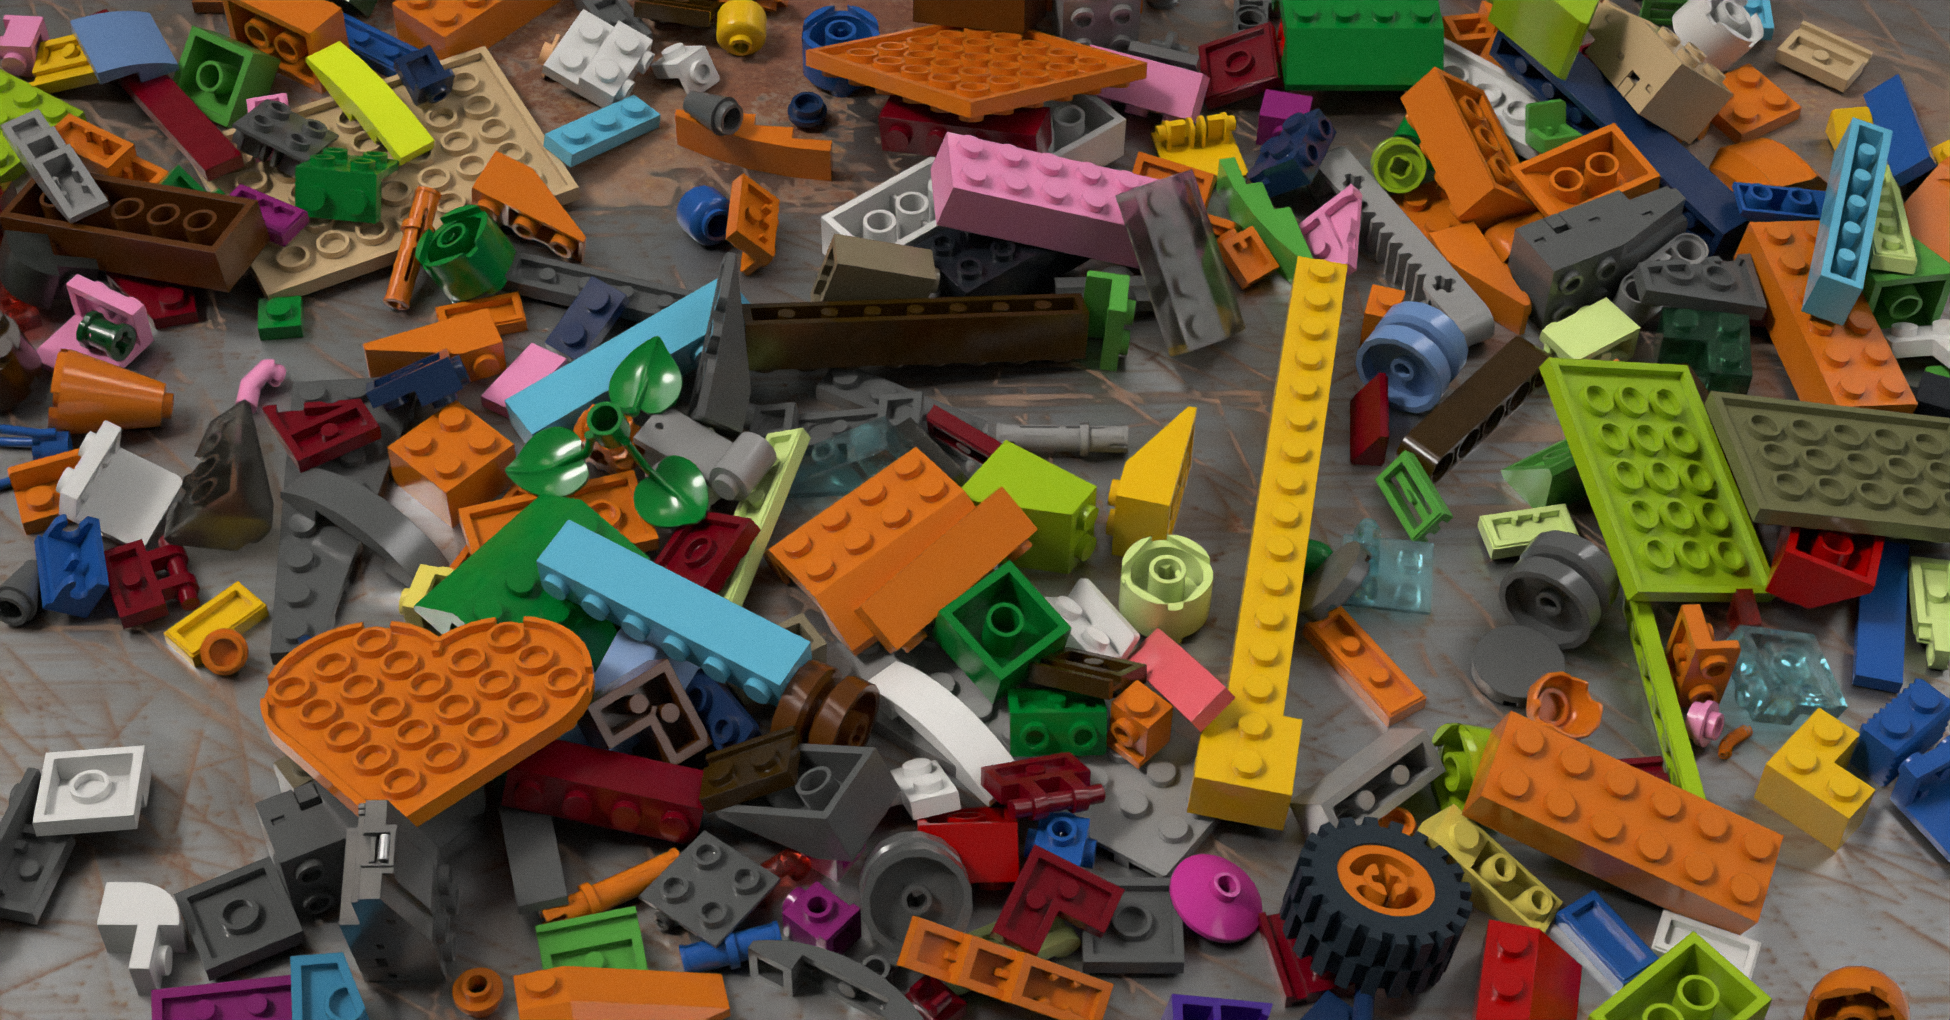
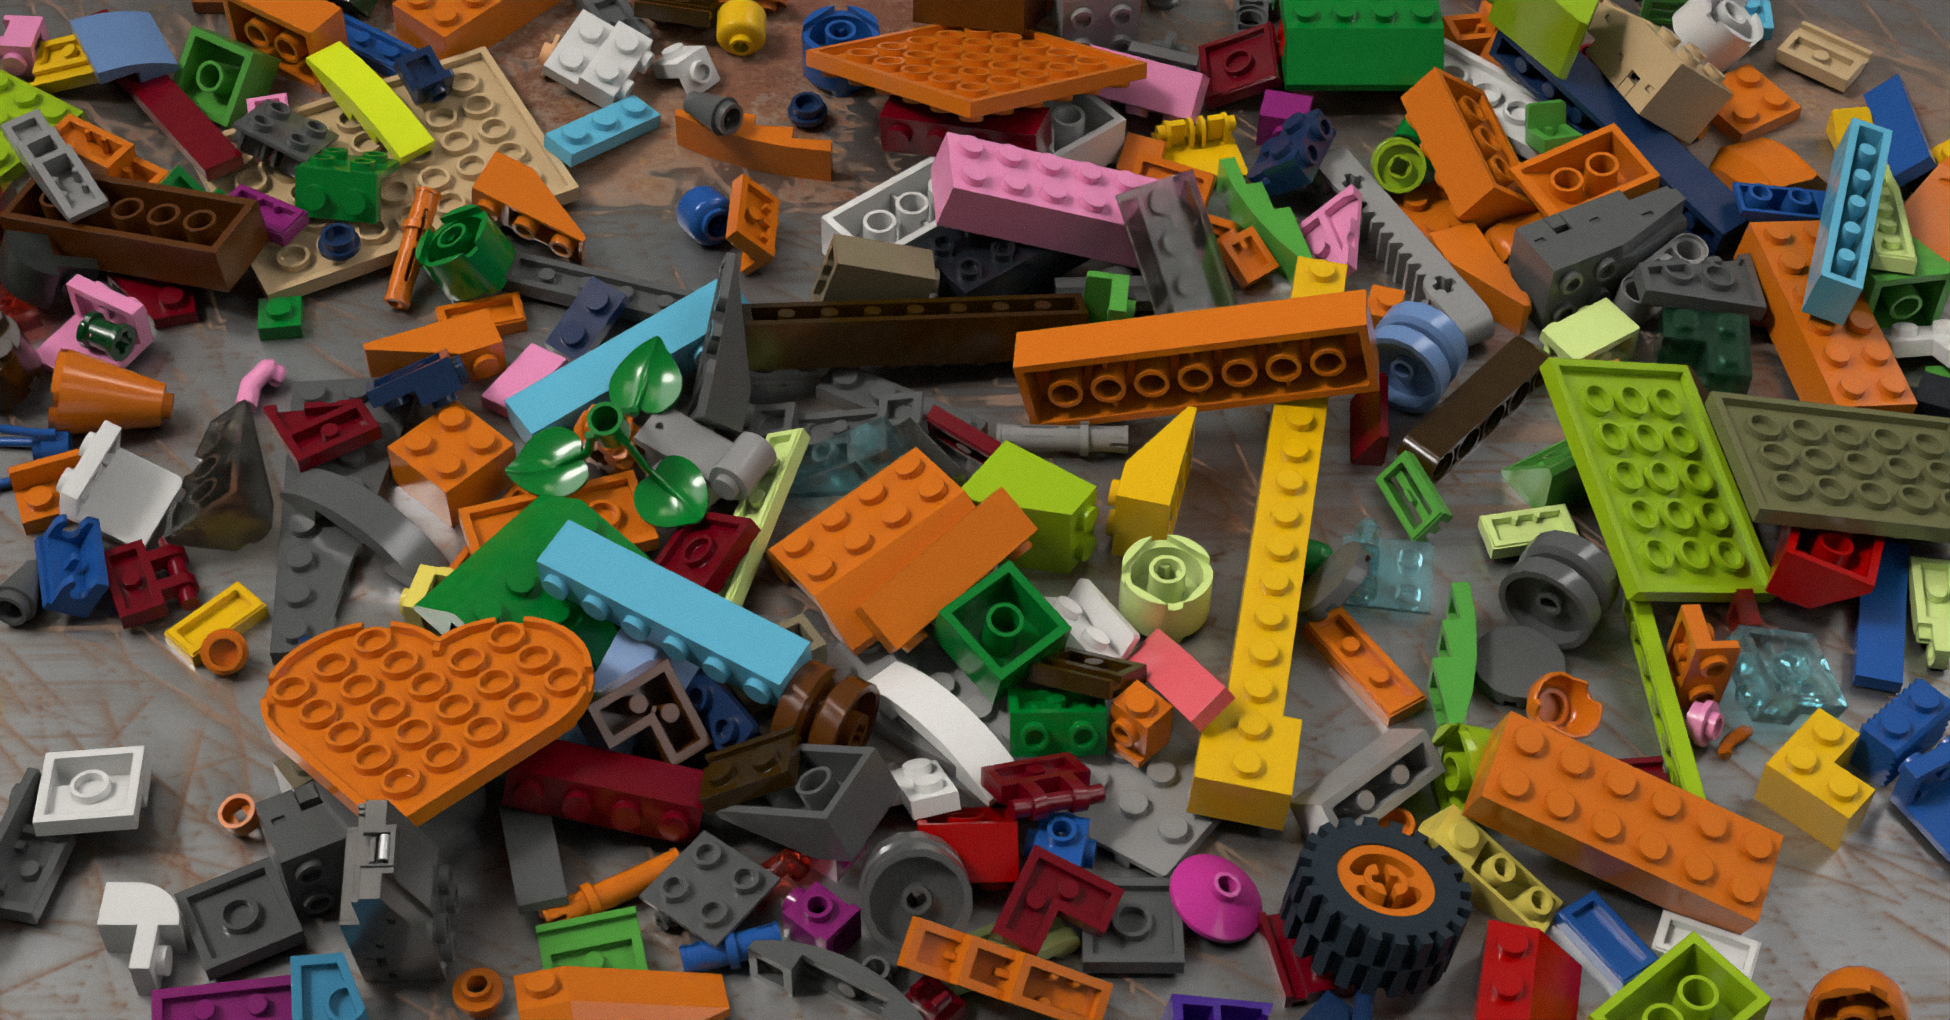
(231, 806): none -> orange hinge
(339, 242): none -> dark blue plate
(1136, 143): none -> orange tile
(1198, 360): none -> orange brick
(1454, 669): none -> bright green slope

